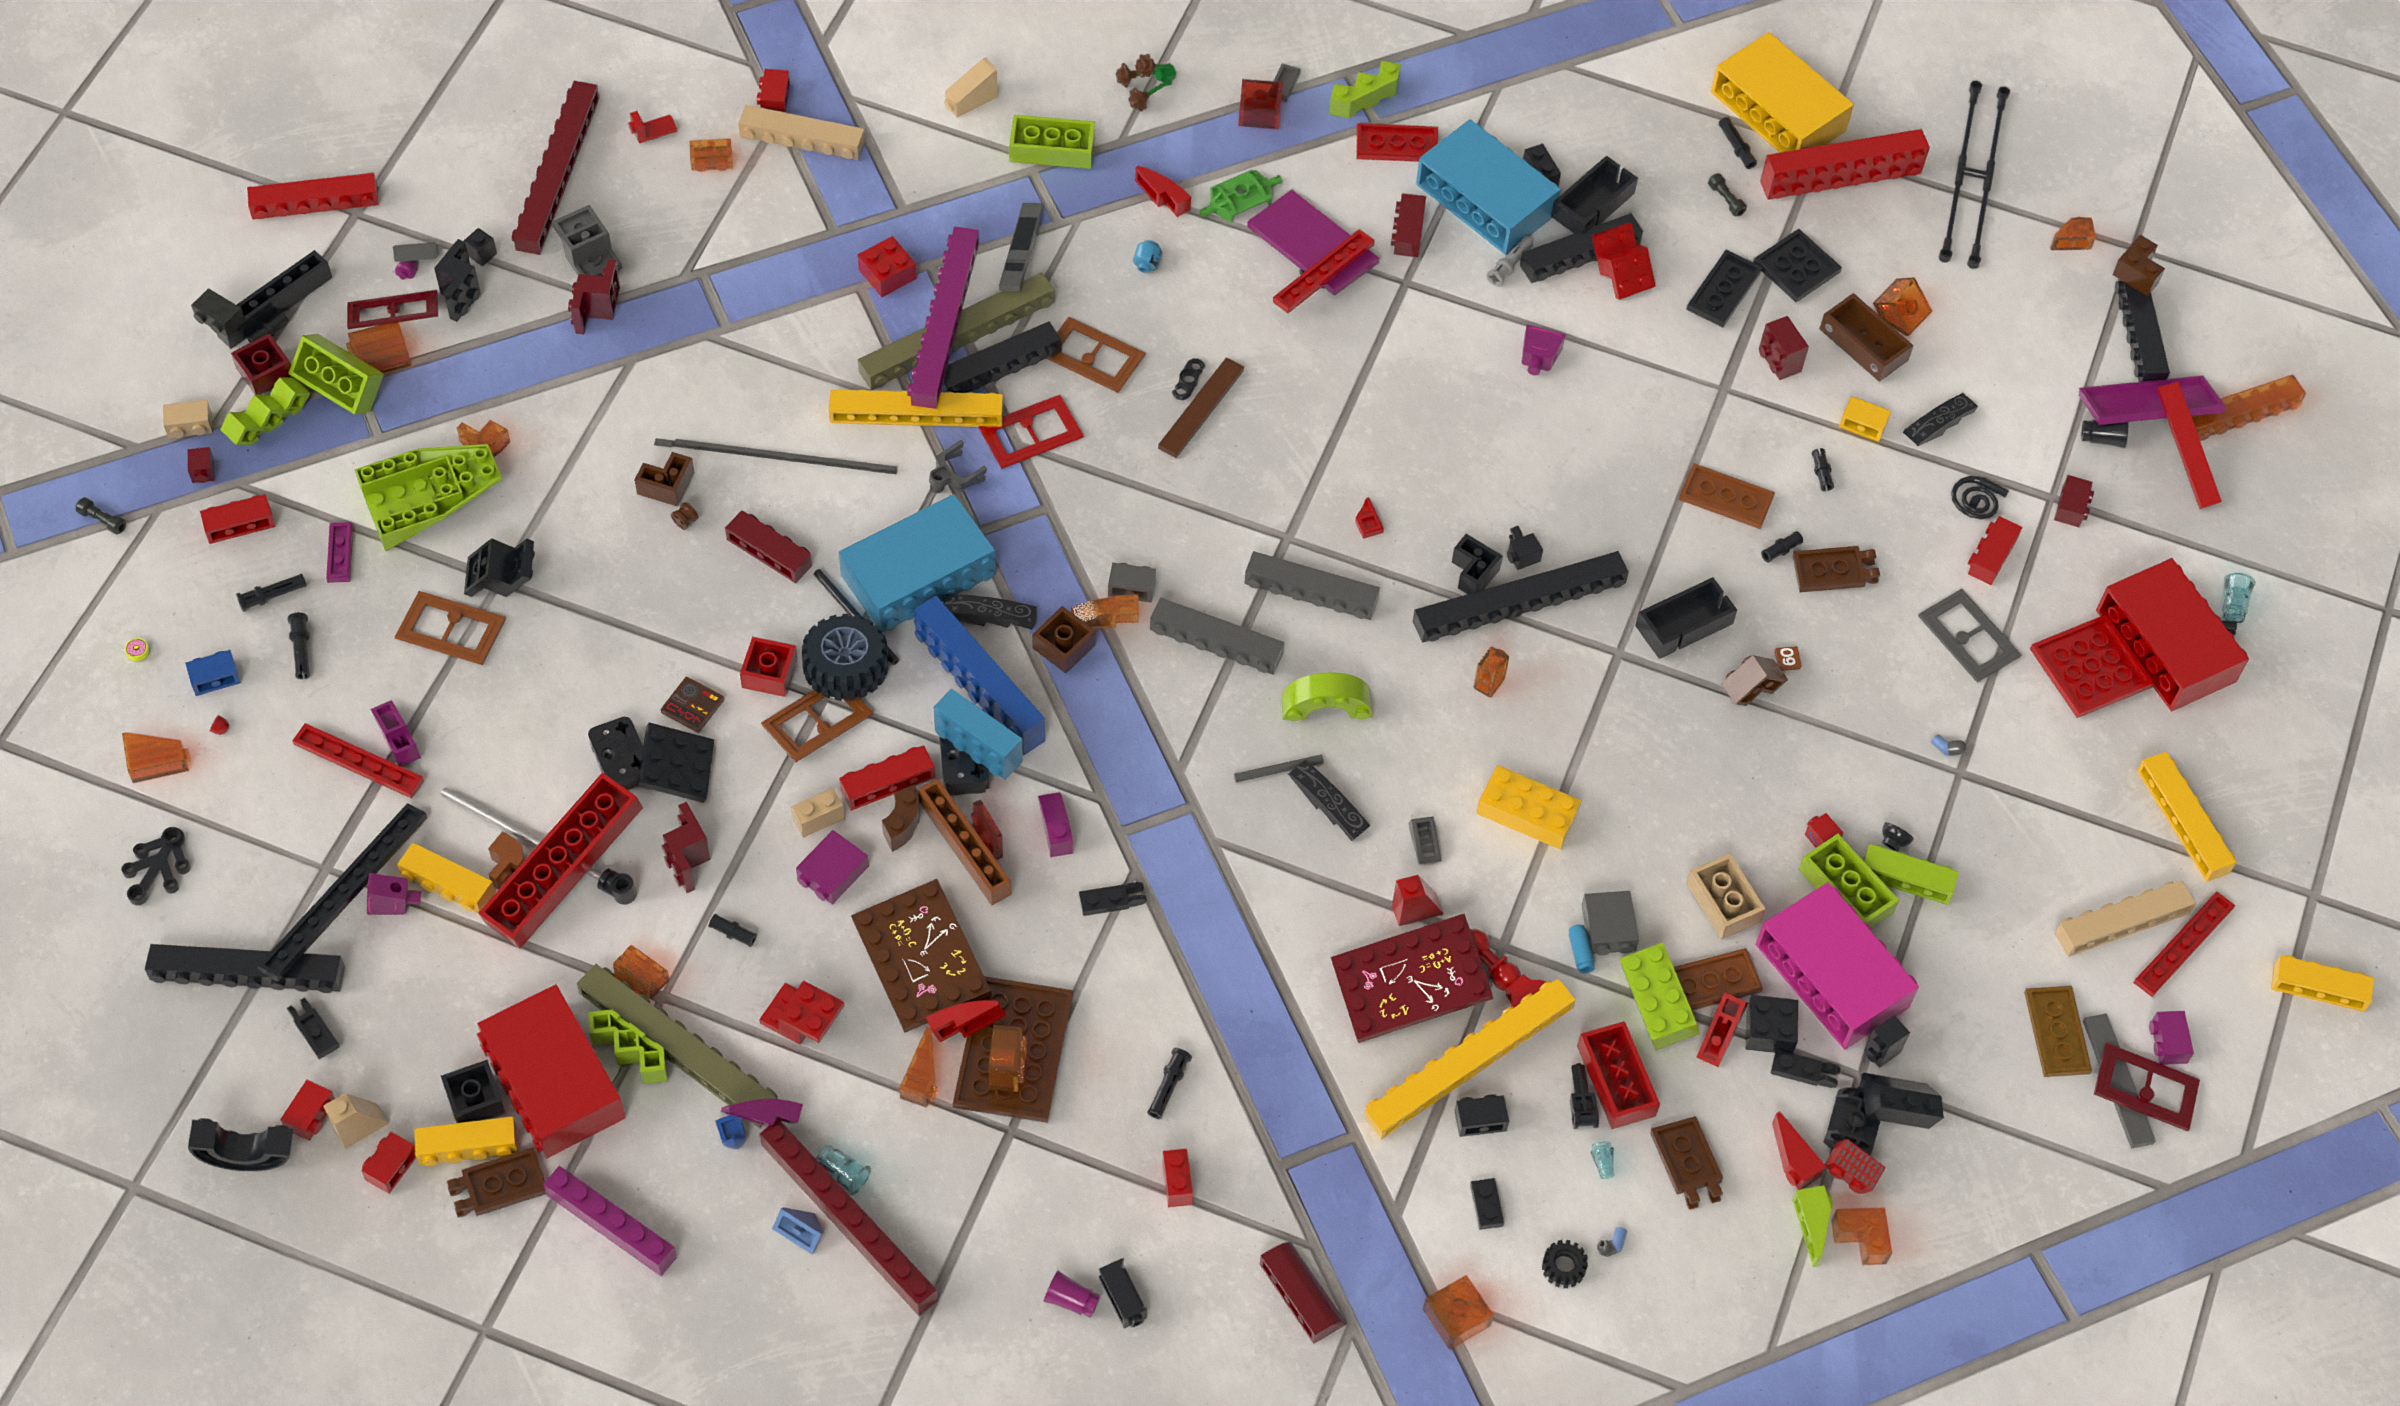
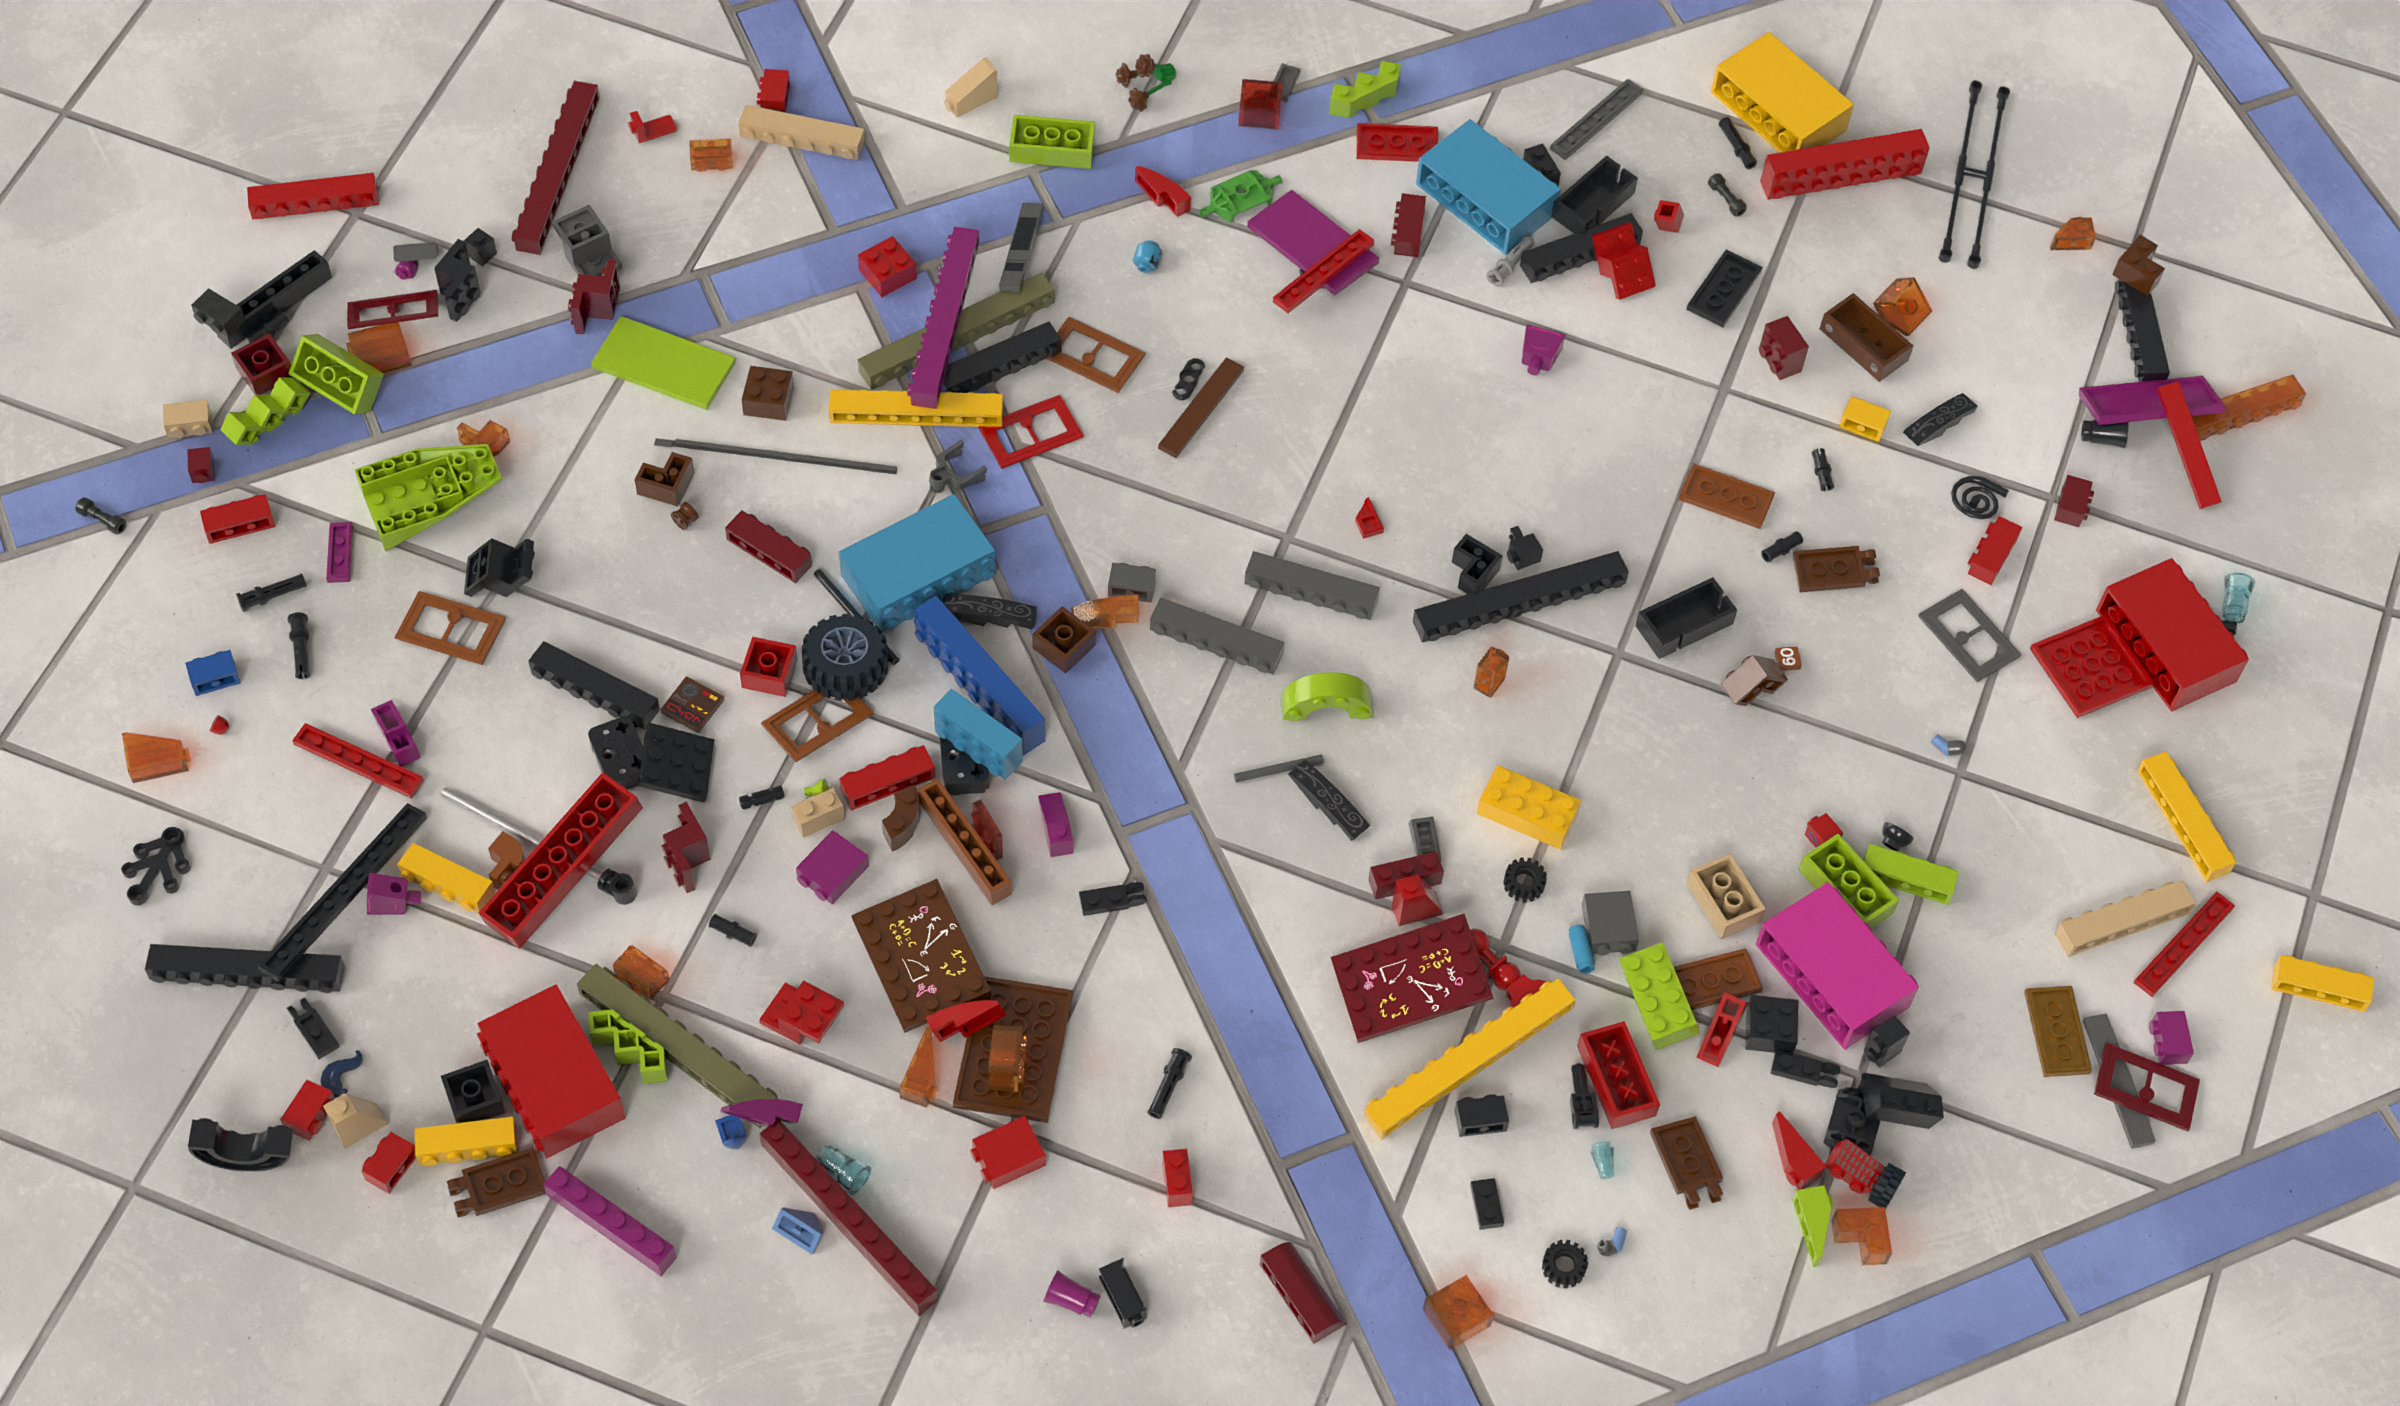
(137, 649): tile -> none
(331, 1074): none -> dark blue piece
(593, 685): none -> black brick
(663, 362): none -> lime tile
(761, 797): none -> black axle
(767, 393): none -> reddish brown brick
(817, 788): none -> lime rock
(1008, 1152): none -> red brick
(1384, 876): none -> dark red brick
(1530, 869): none -> black tyre
(1596, 119): none -> dark grey tile
(1669, 216): none -> red brick
(1797, 265): black plate -> none
(1886, 1186): none -> black bush

